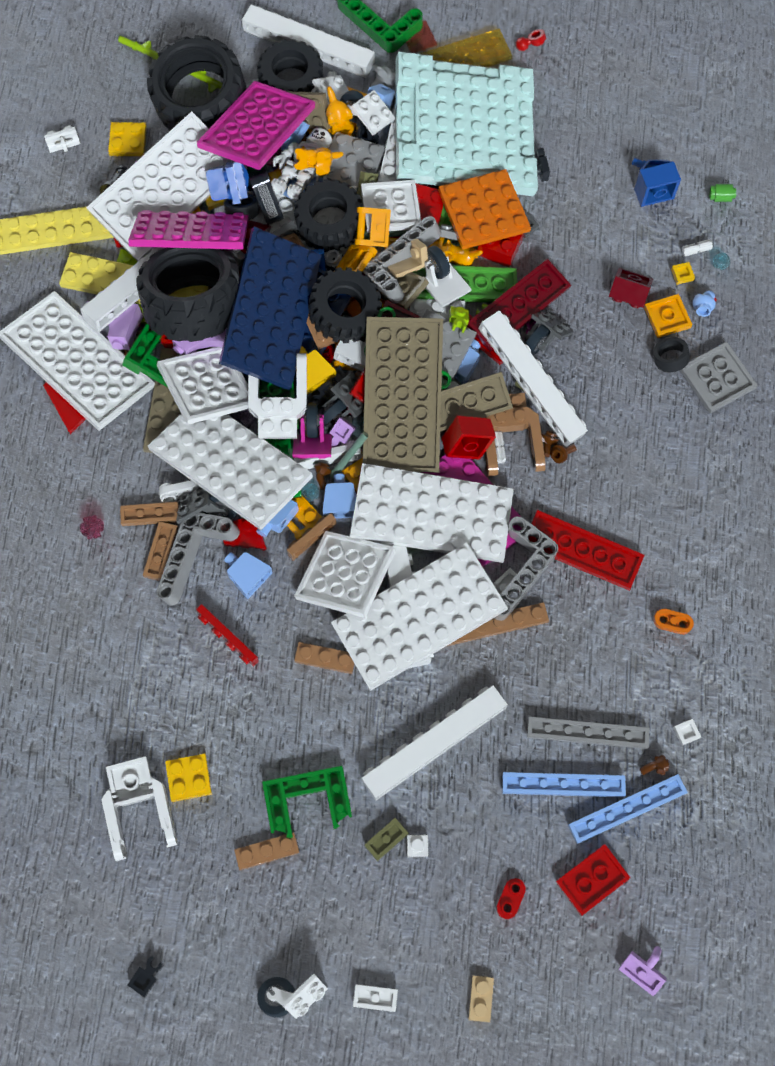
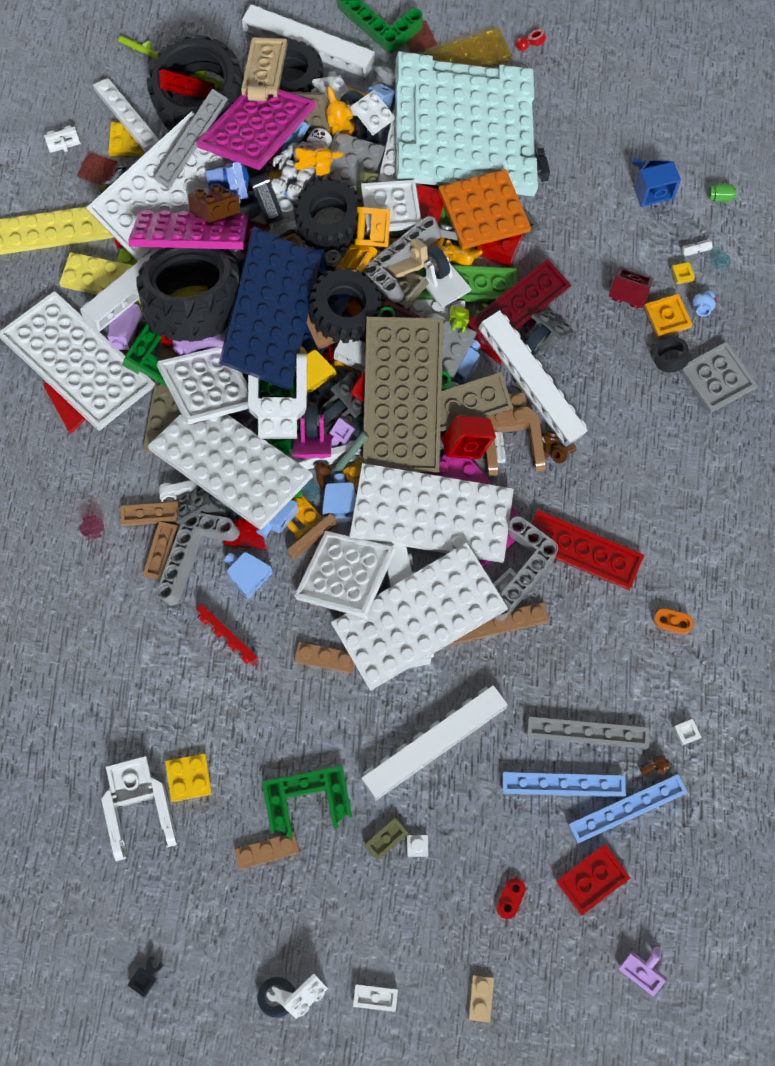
(97, 168): none -> clear red piece
(126, 114): none -> white plate
(185, 85): none -> red tile
(188, 141): none -> light grey plate
(213, 203): none -> reddish brown brick
(264, 68): none -> tan hinge

